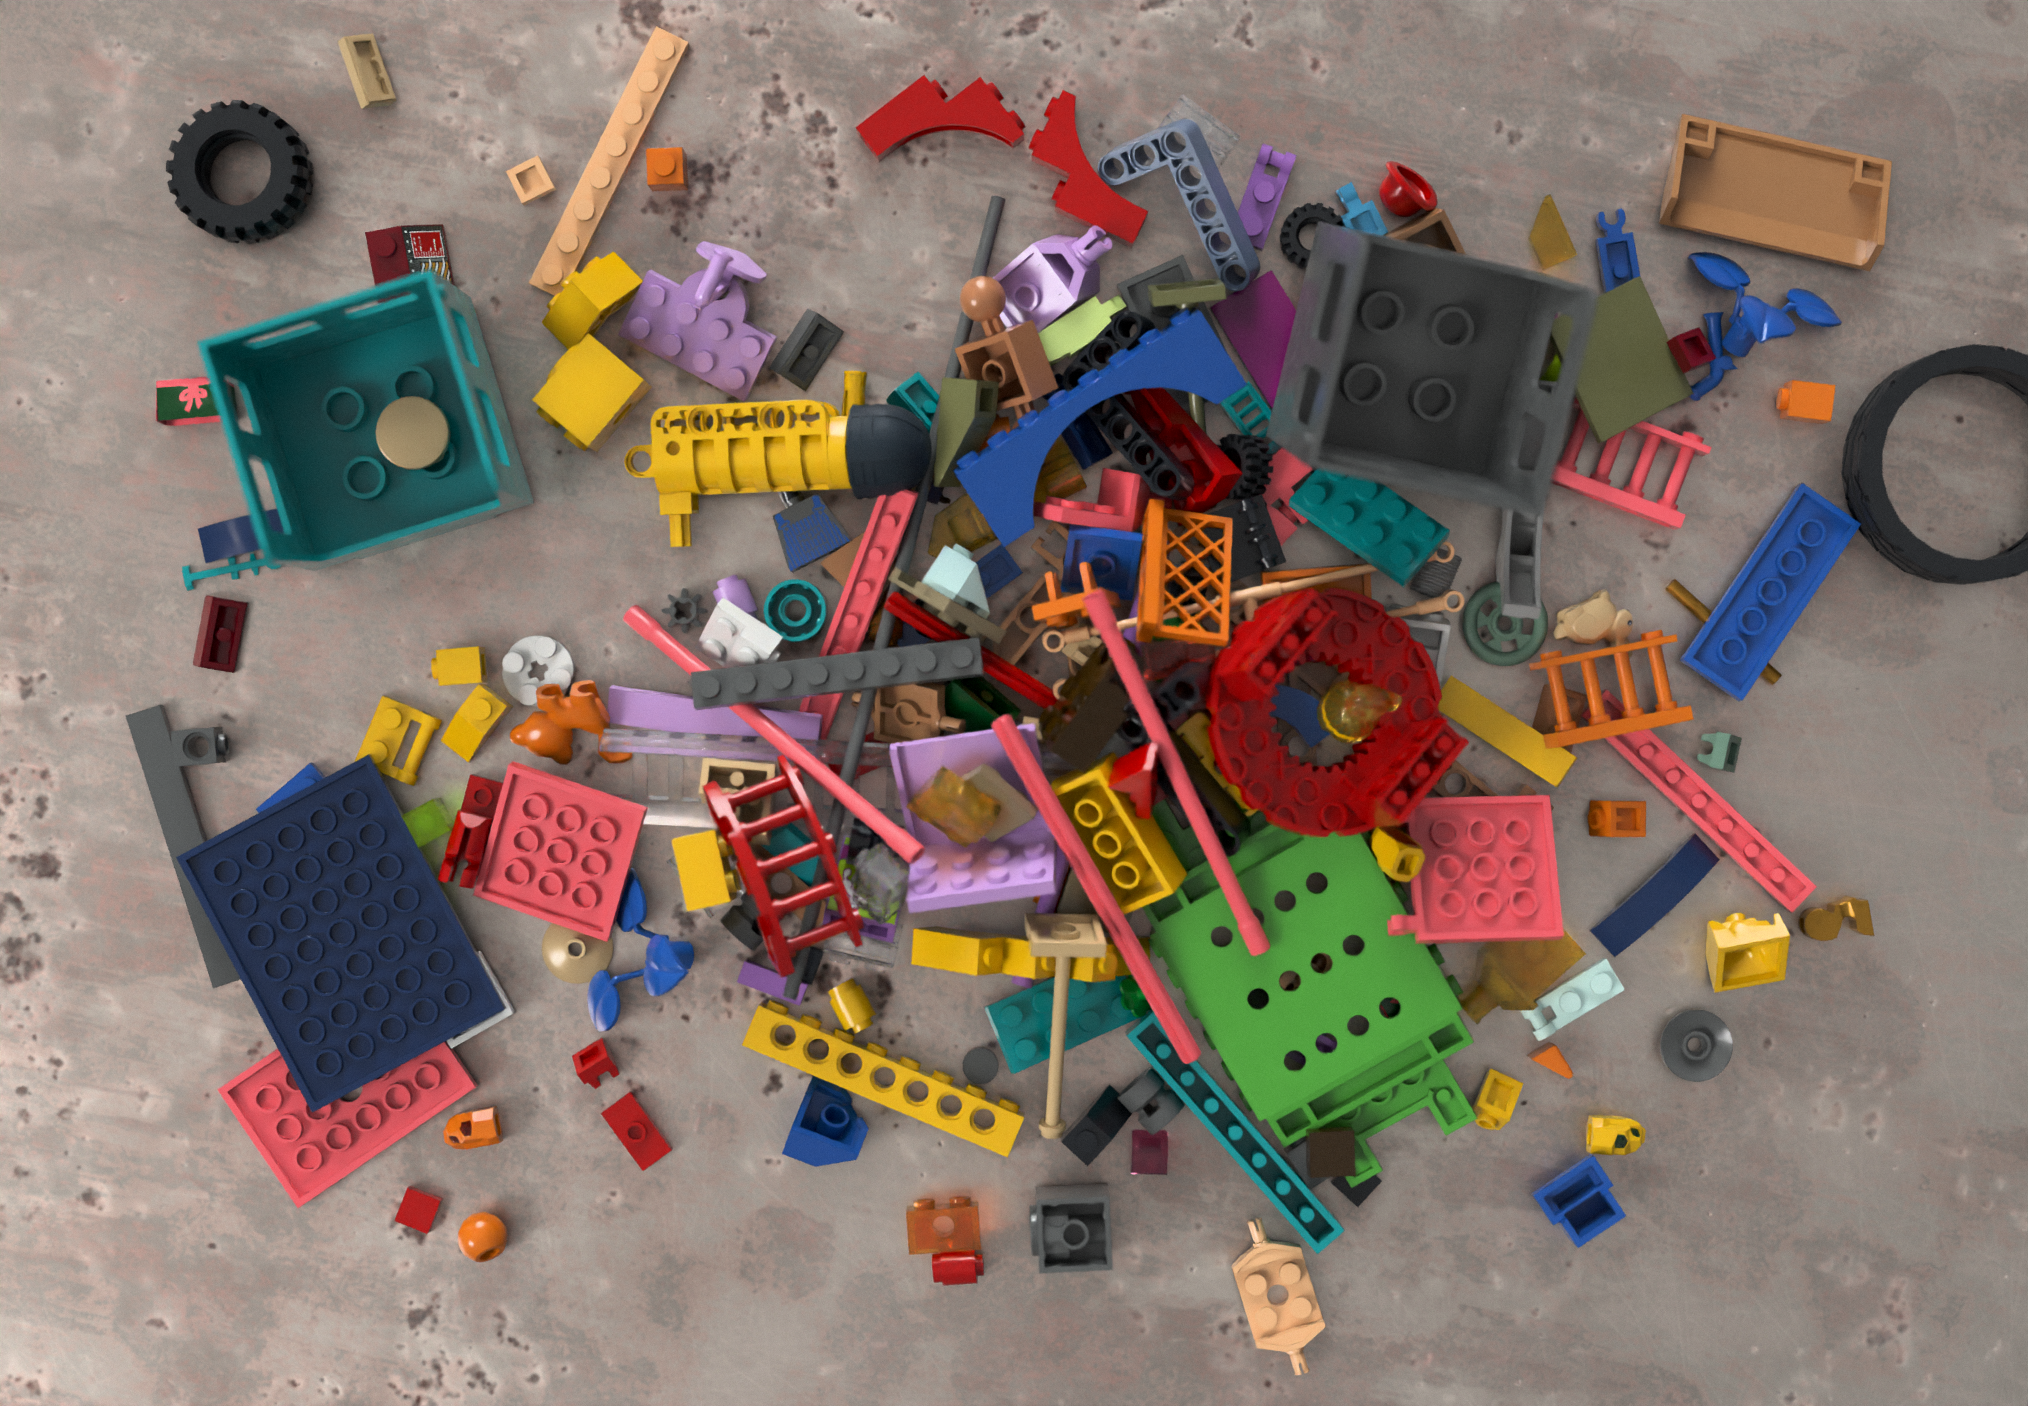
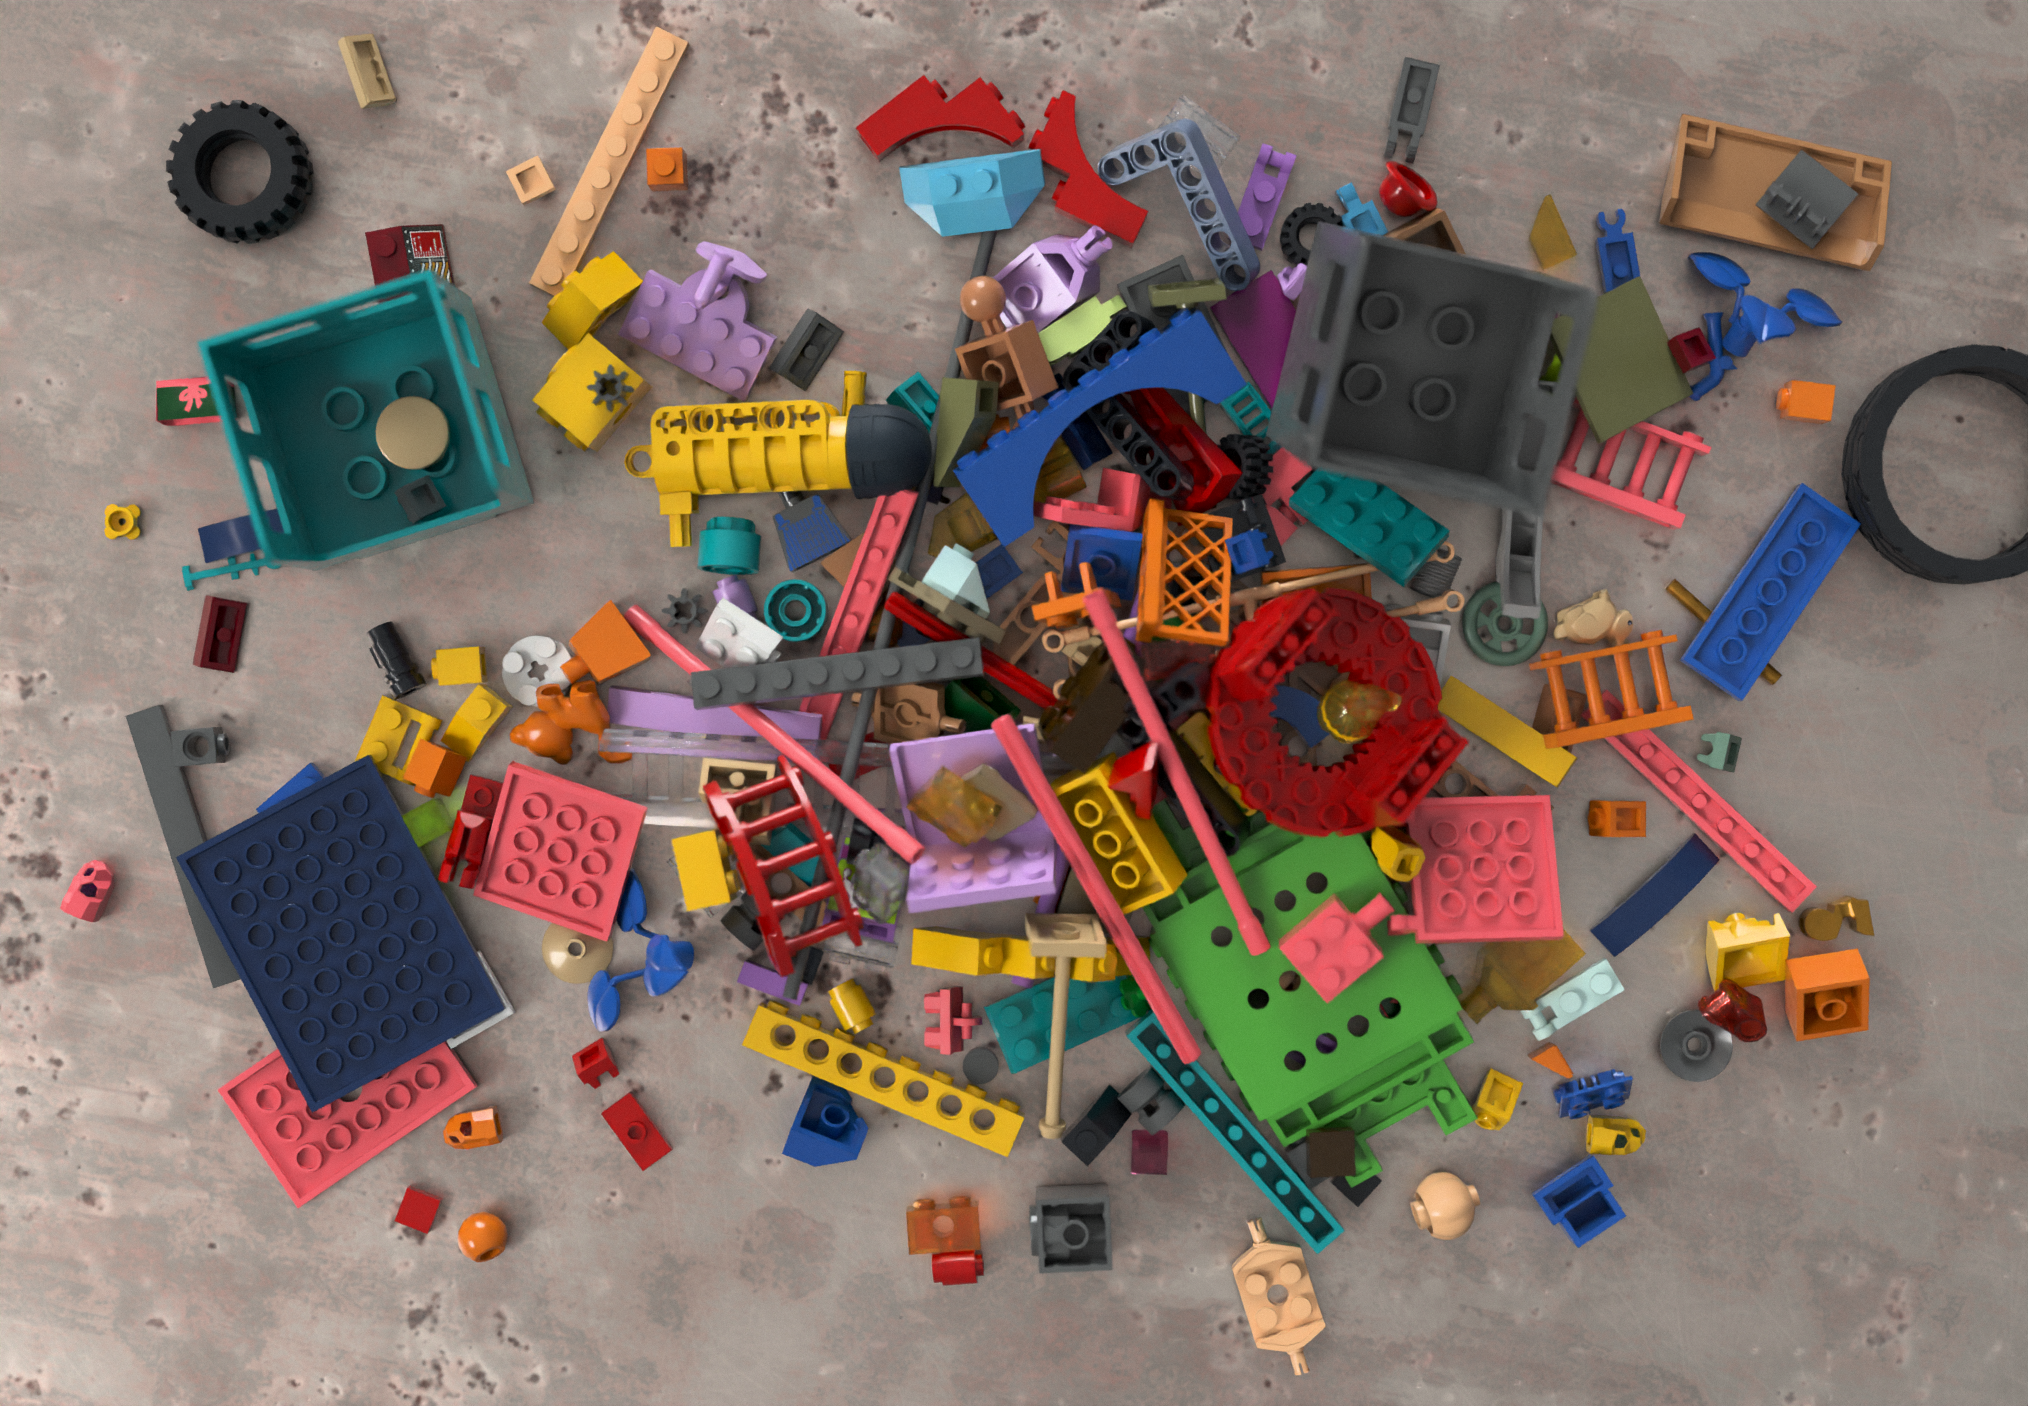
(89, 892): none -> coral rock
(112, 521): none -> yellow plate
(393, 656): none -> black axle
(420, 499): none -> dark grey tile
(434, 769): none -> orange brick
(604, 648): none -> orange torso
(620, 387): none -> dark grey gear
(729, 547): none -> teal piece
(955, 1020): none -> coral hips
(973, 191): none -> medium azure wedge
(1248, 551): none -> blue tile
(1292, 280): none -> lavender tile
(1335, 945): none -> coral brick
(1411, 105): none -> dark grey hinge
(1444, 1205): none -> light nougat plant
(1611, 1093): none -> blue hinge
(1735, 1011): none -> clear red piece
(1806, 199): none -> dark grey hinge
(1827, 994): none -> orange brick

